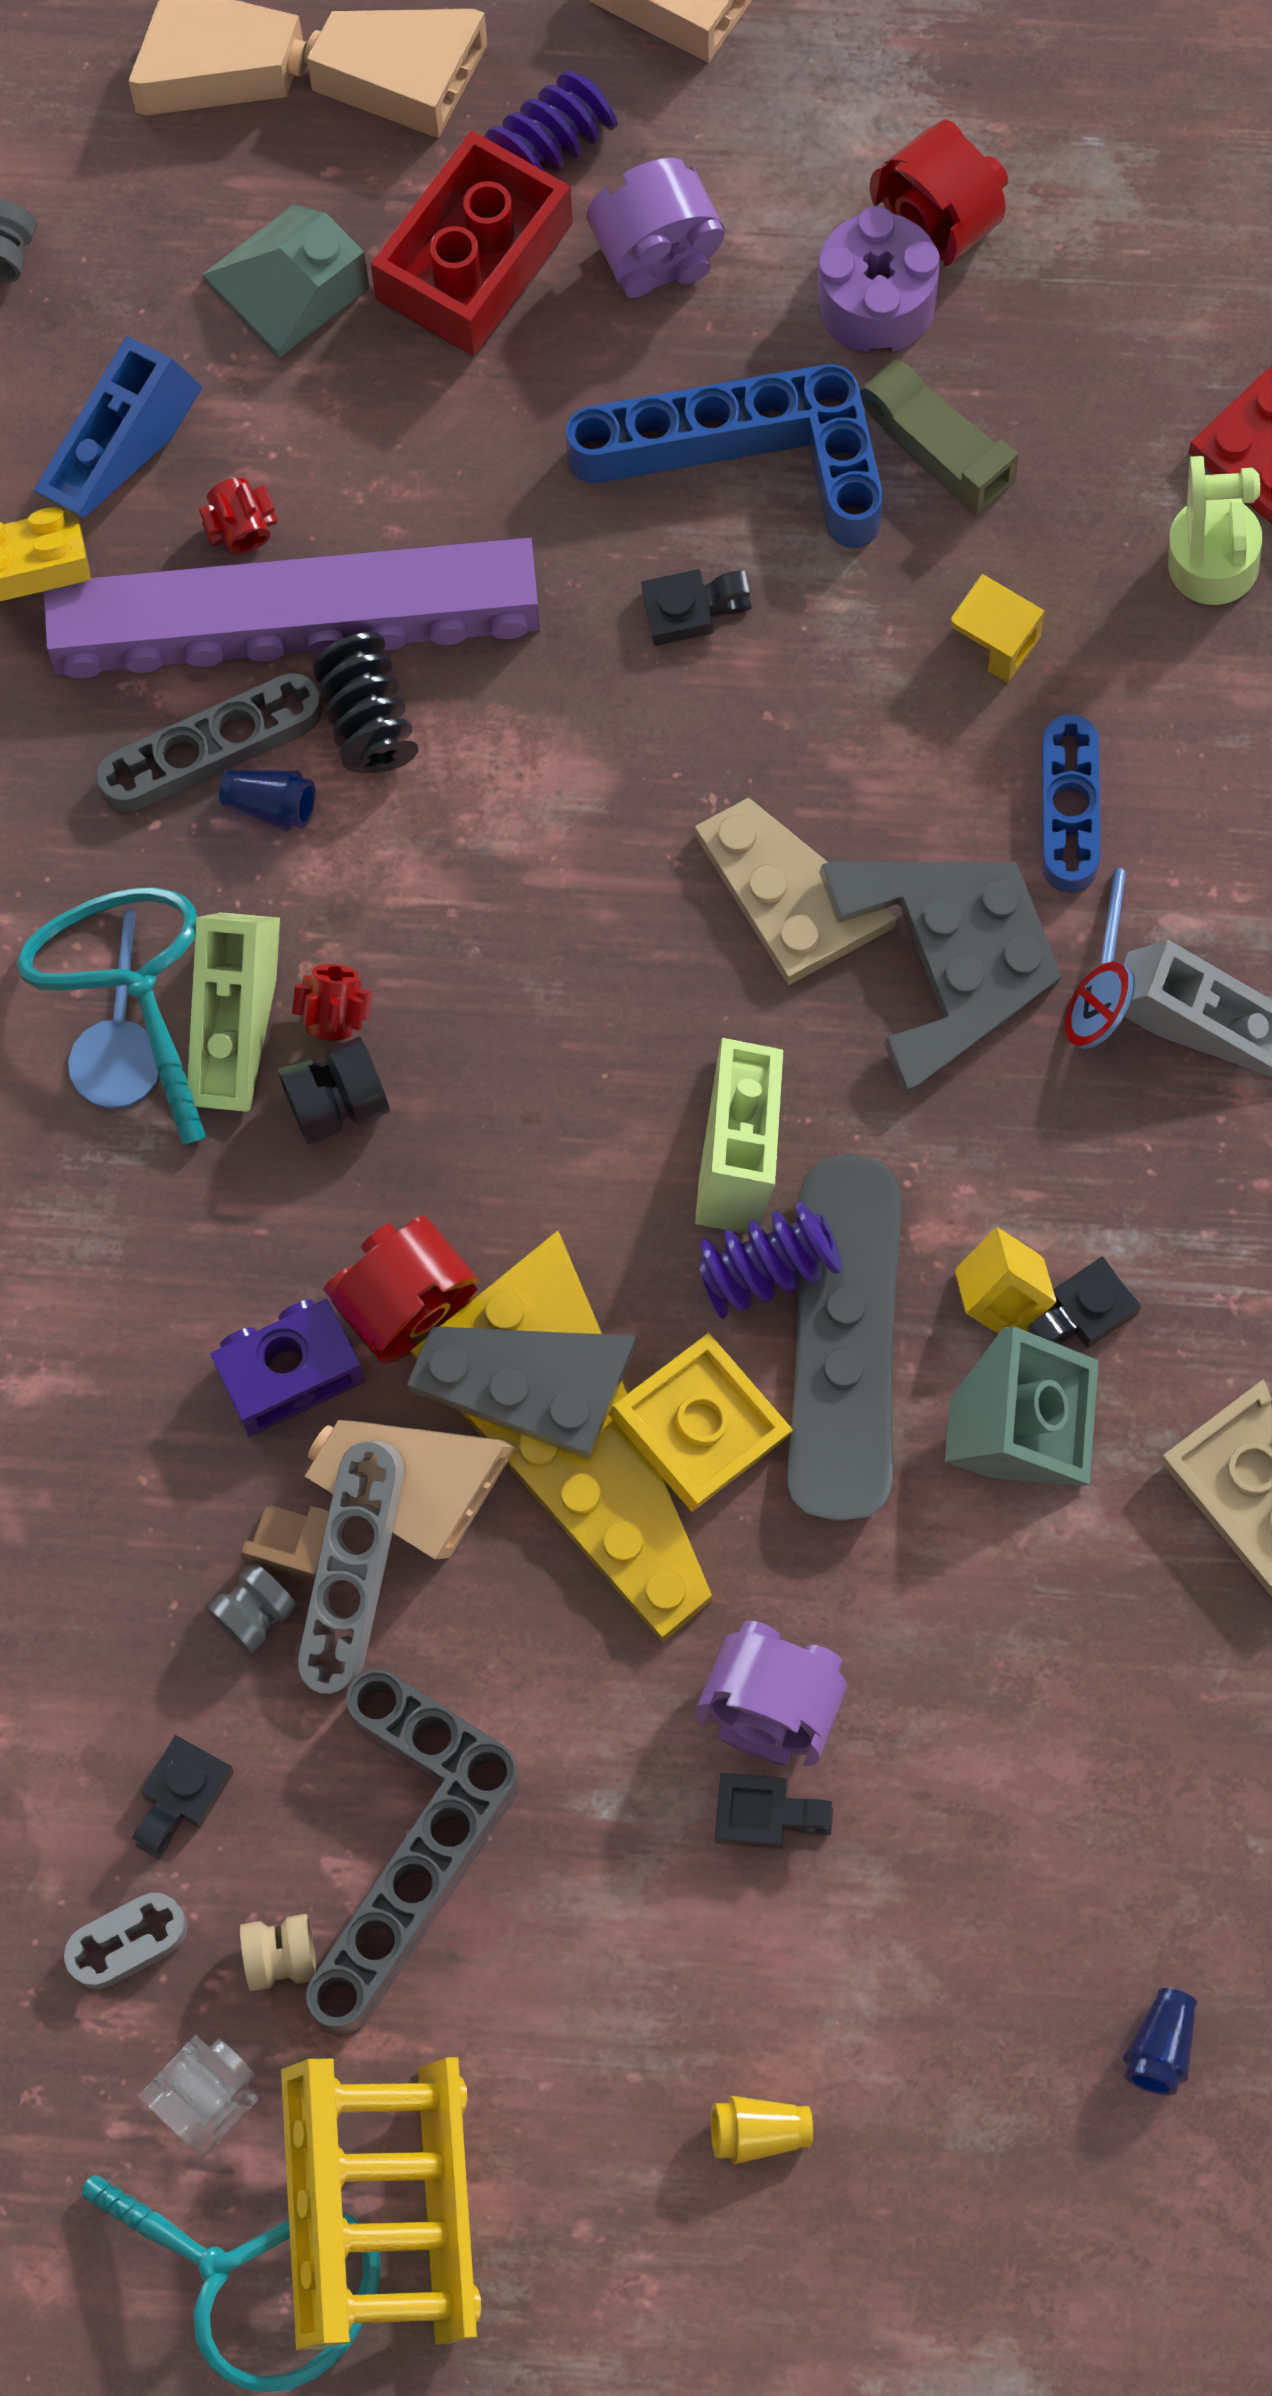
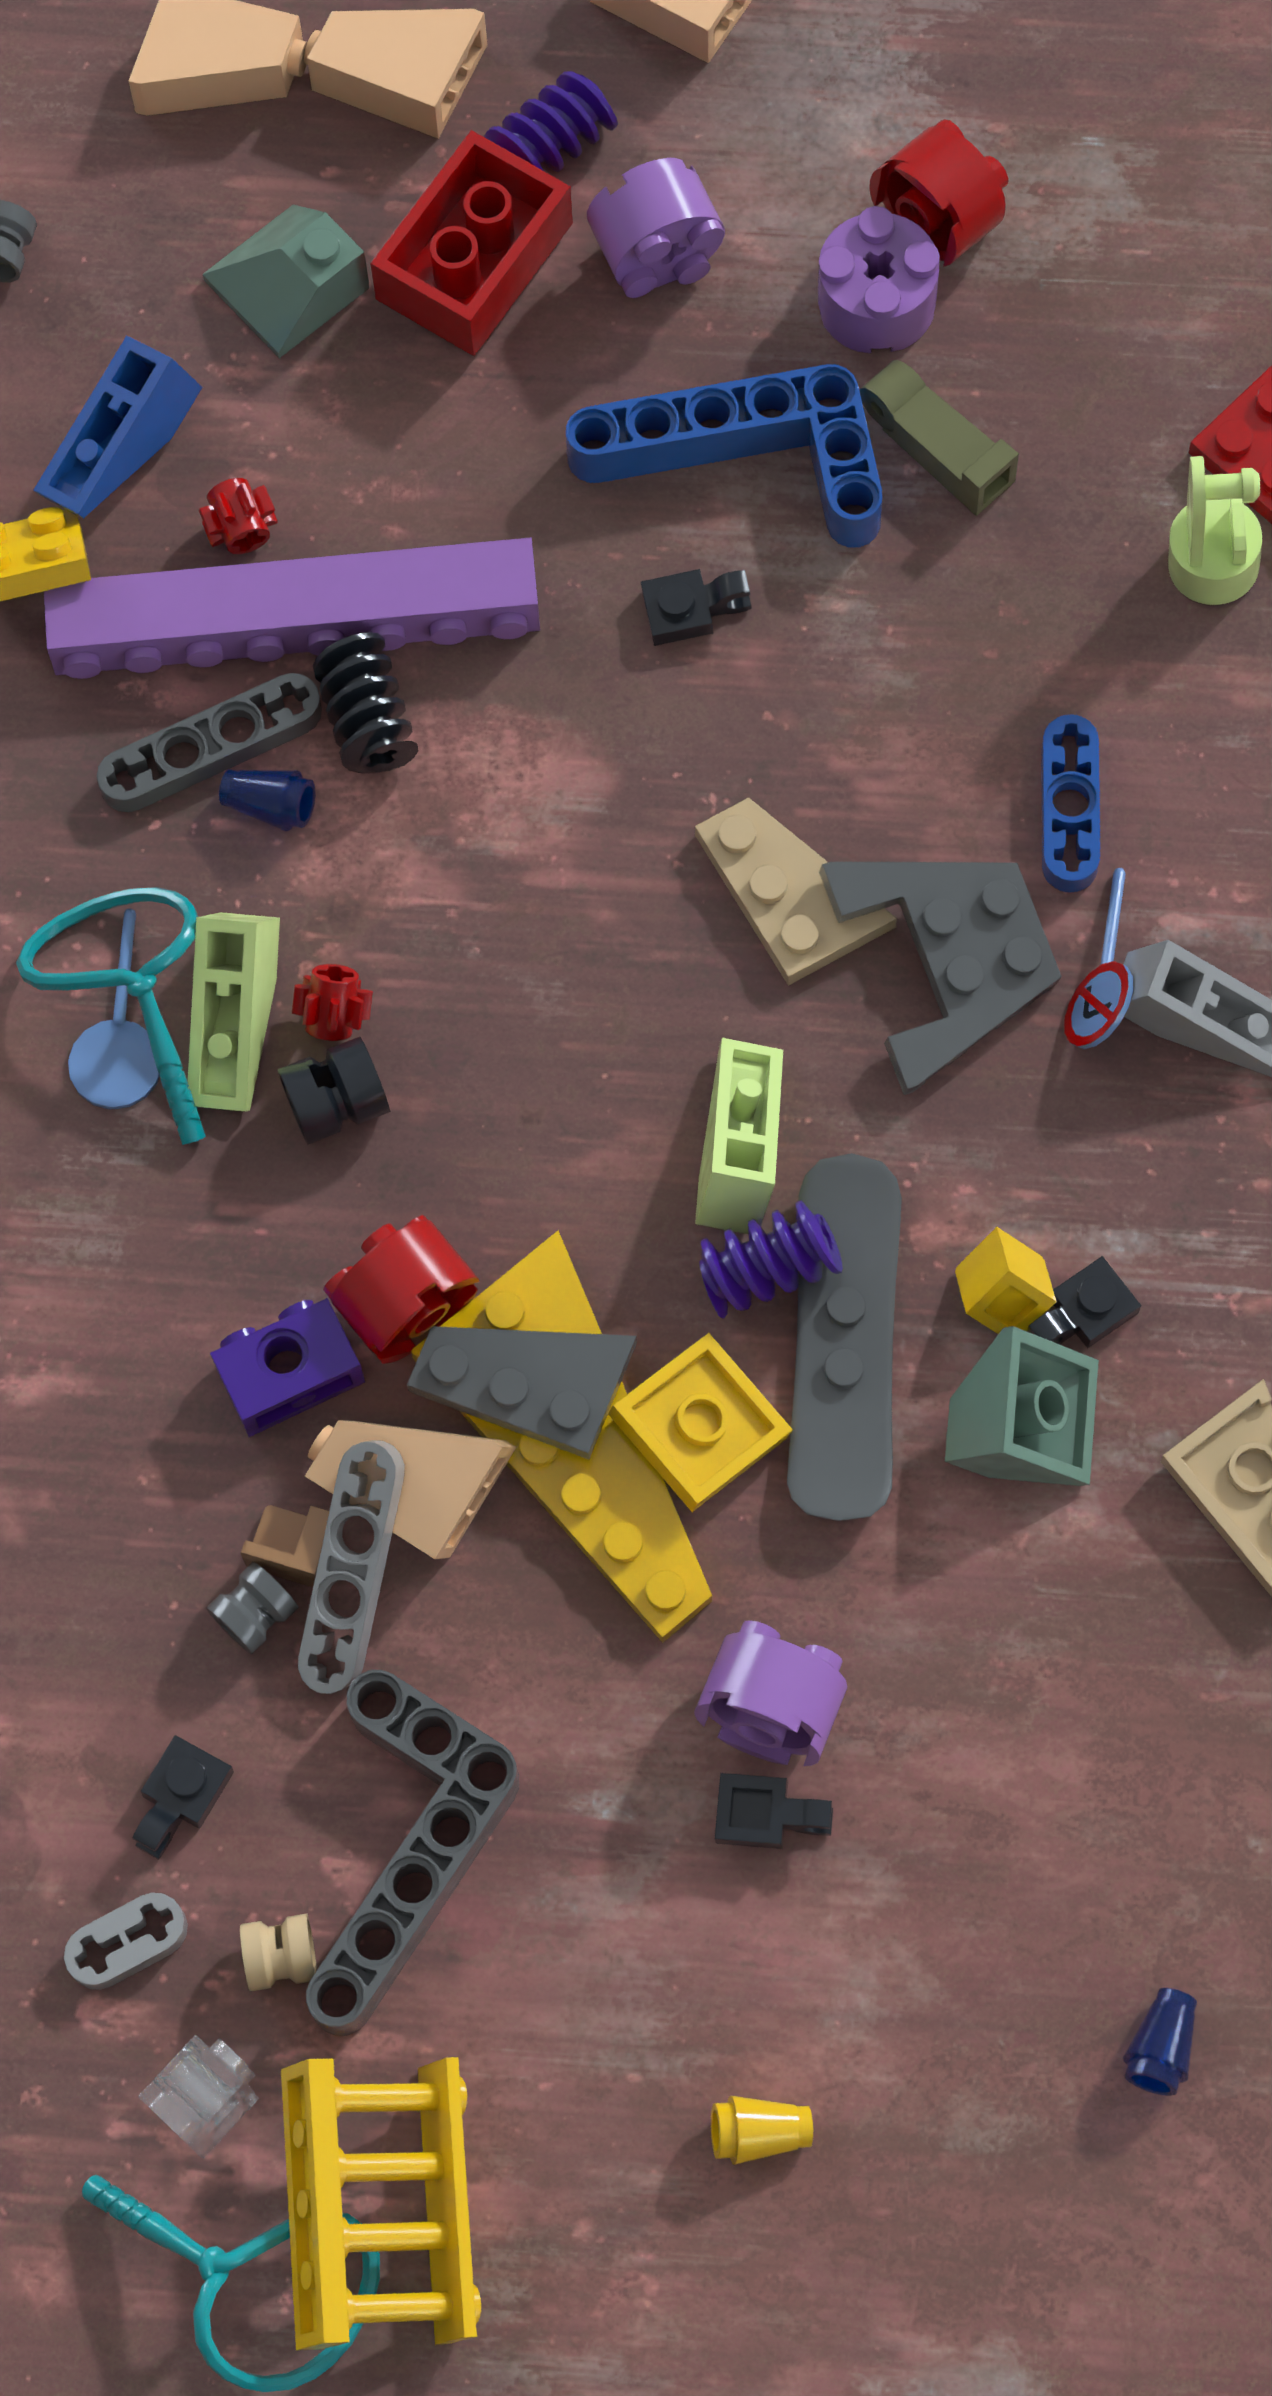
(1001, 624): yellow panel -> none

